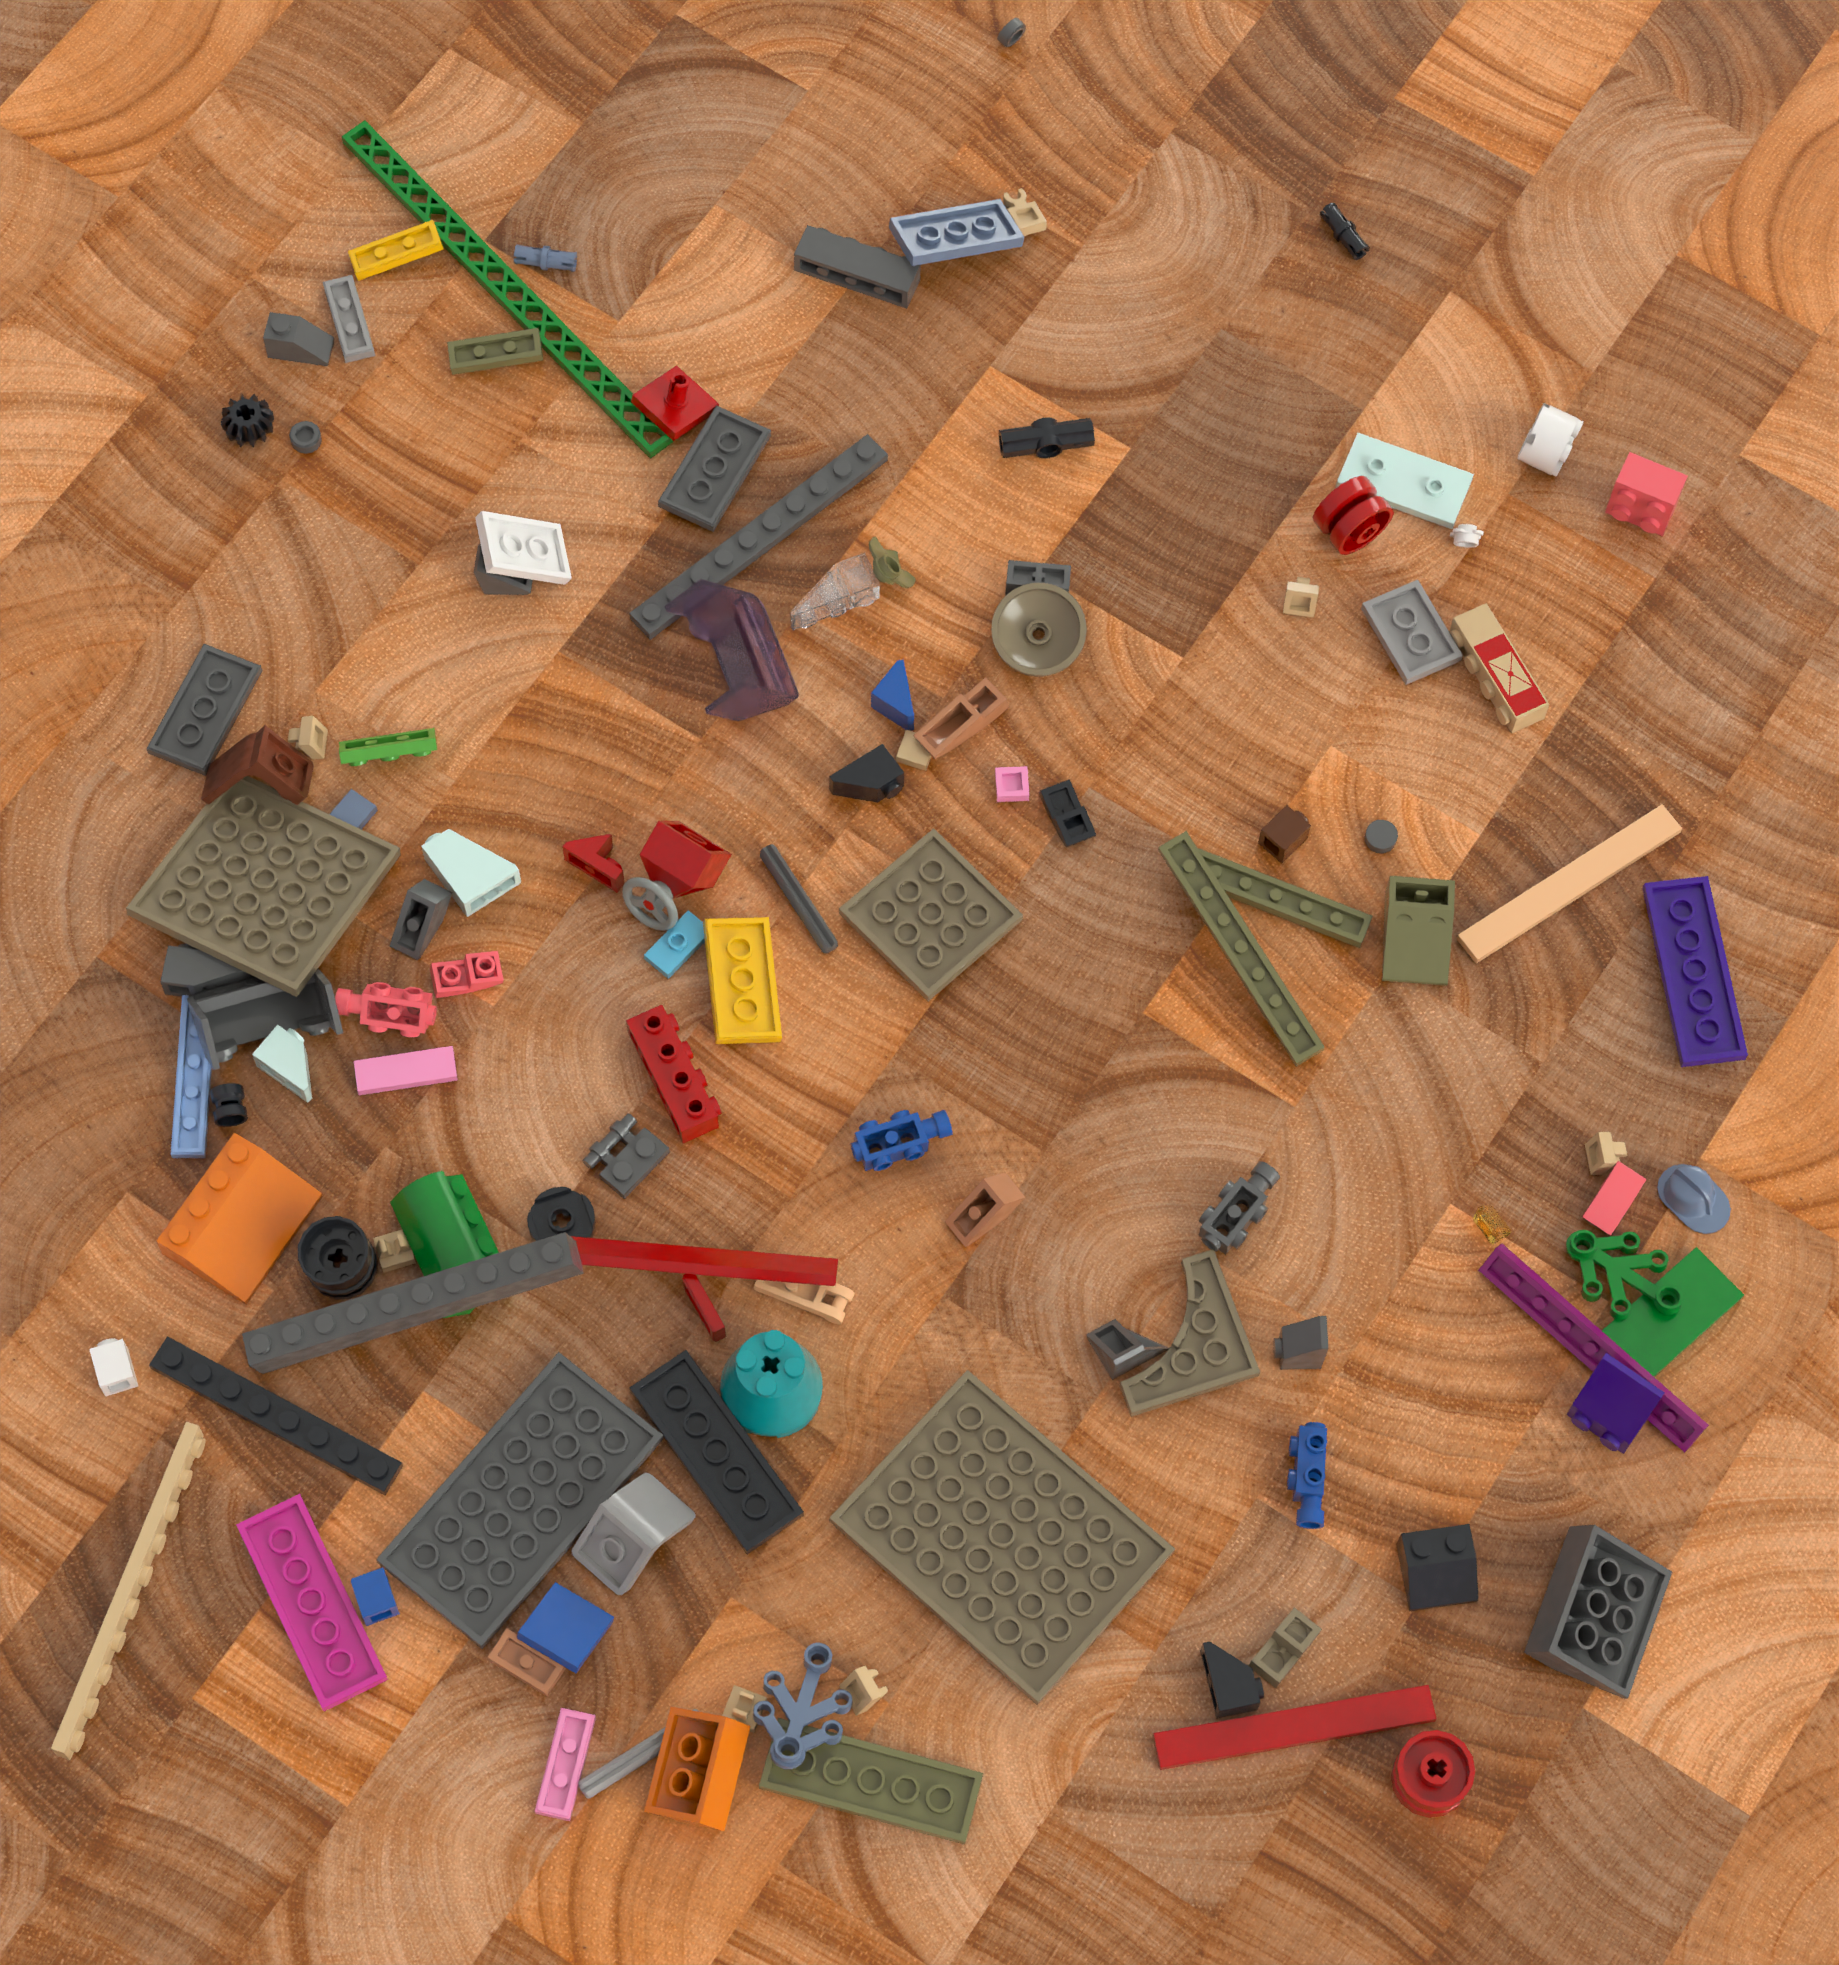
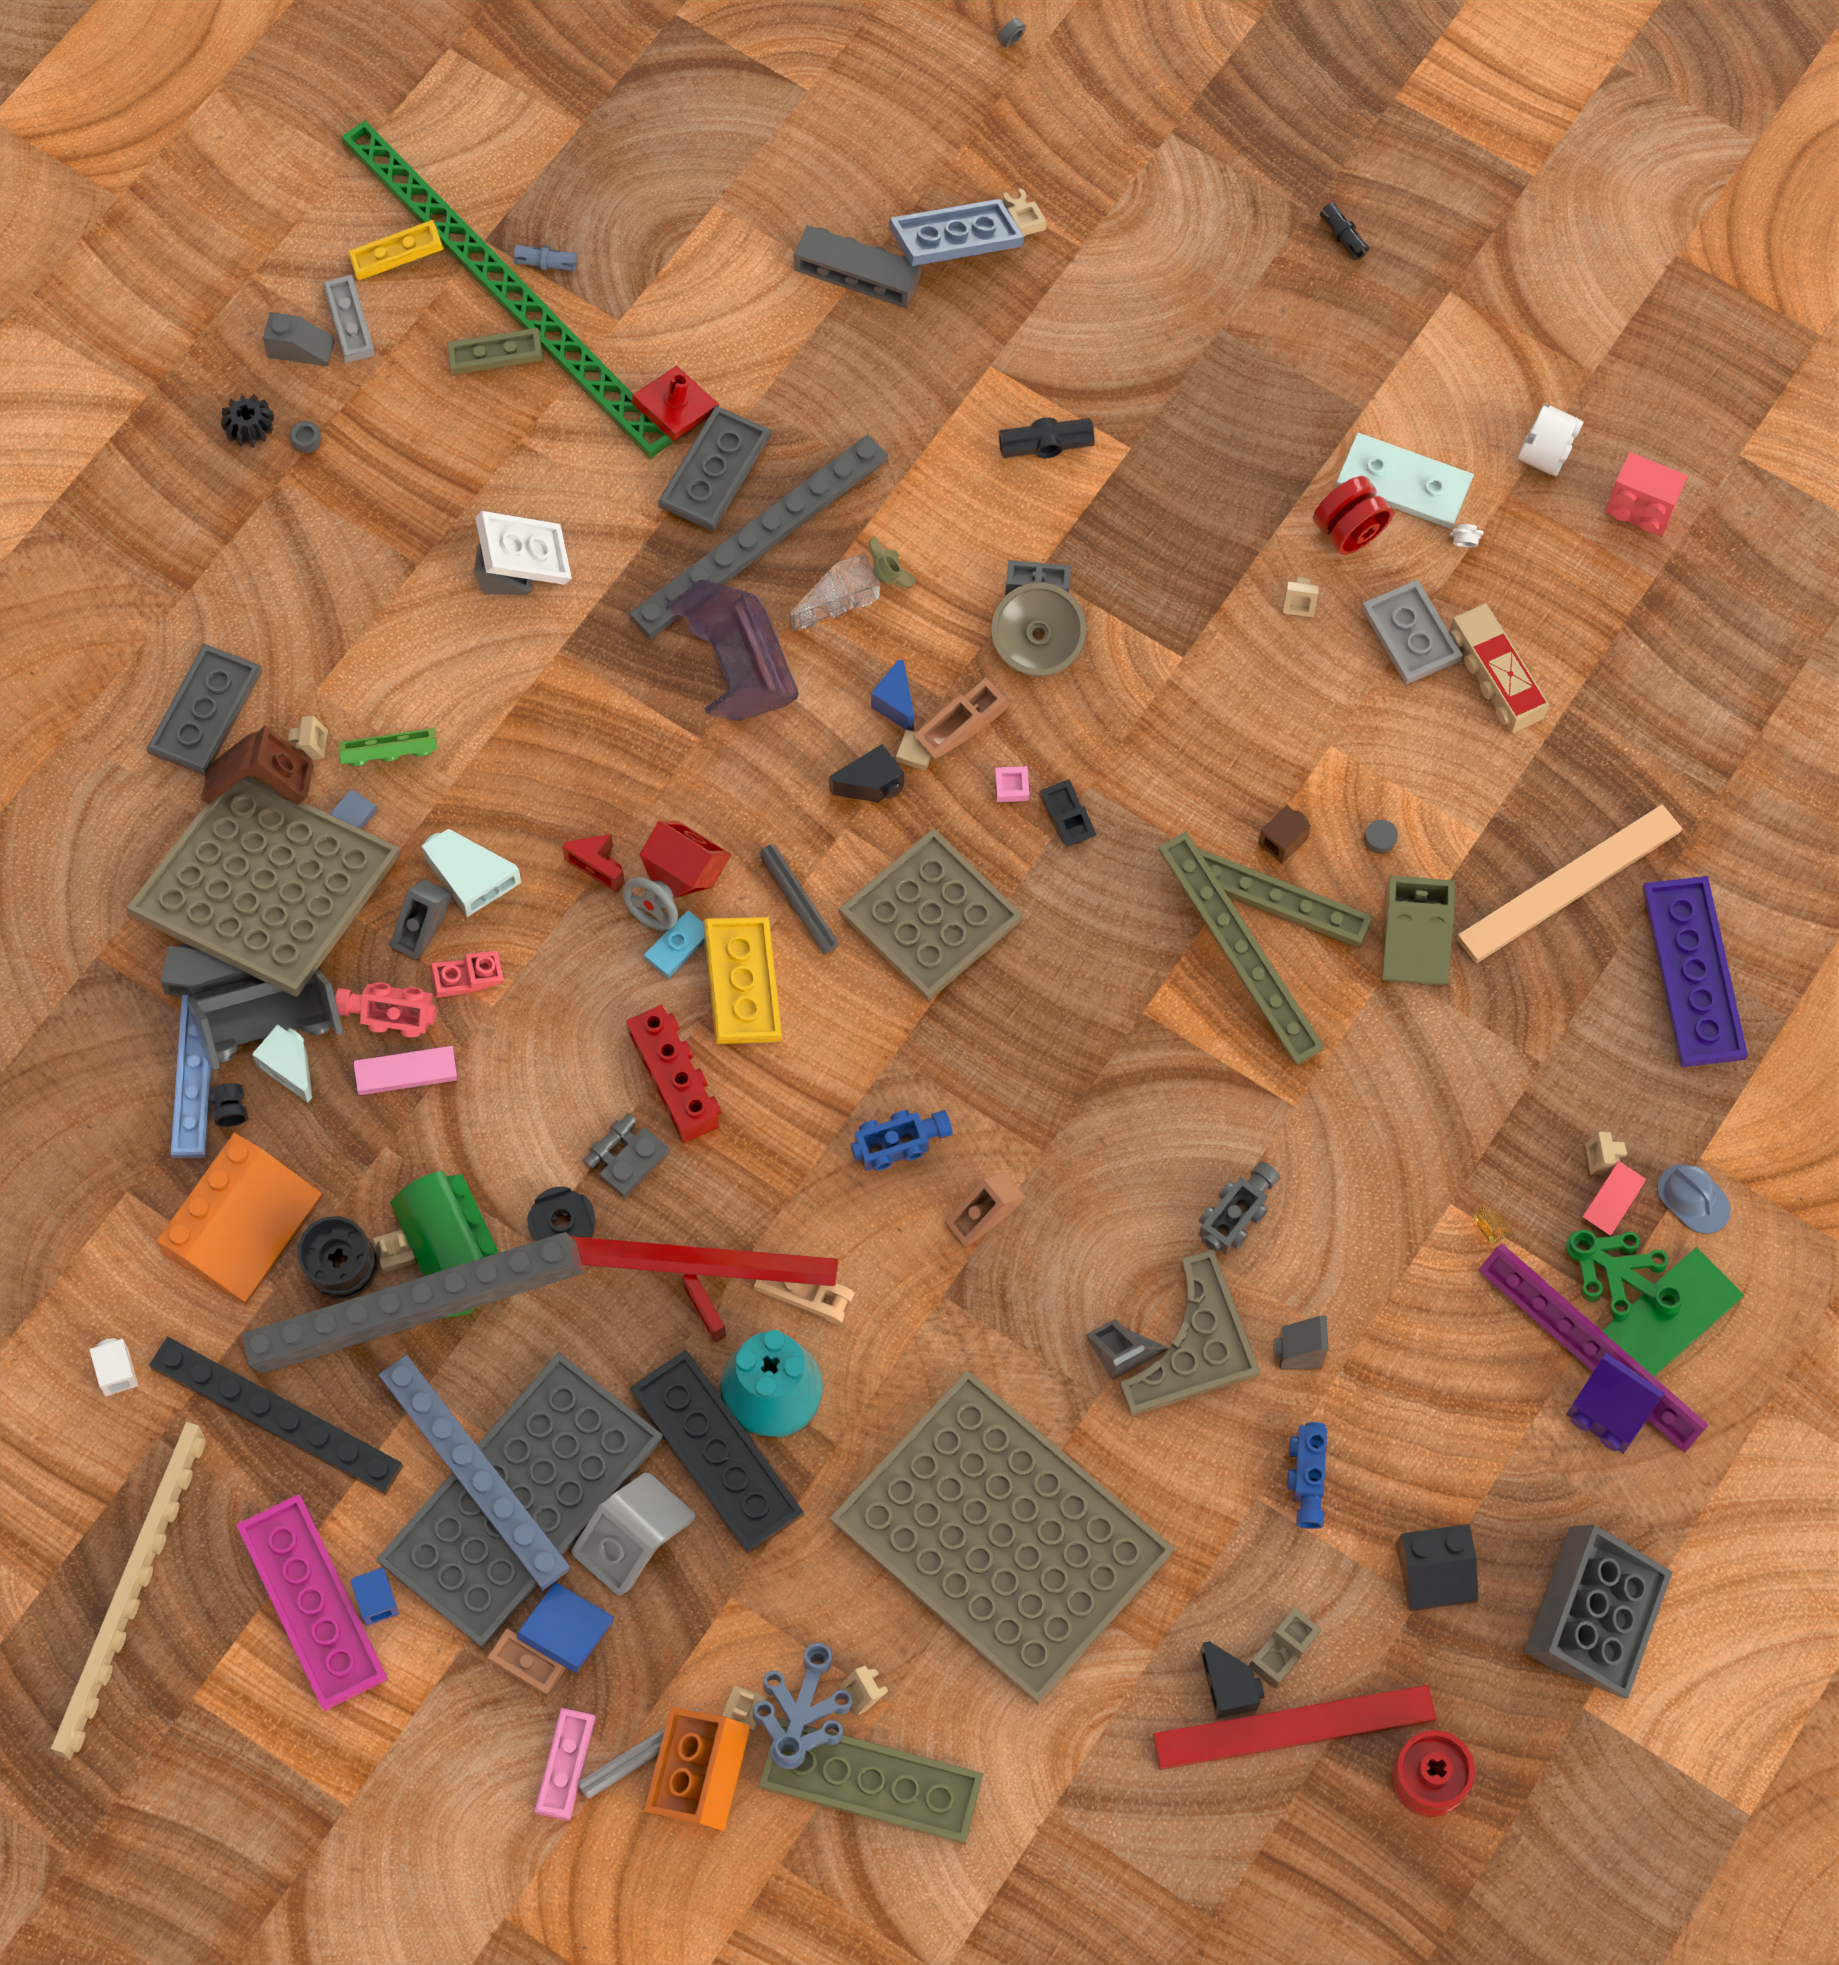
(474, 1472): none -> sand blue plate

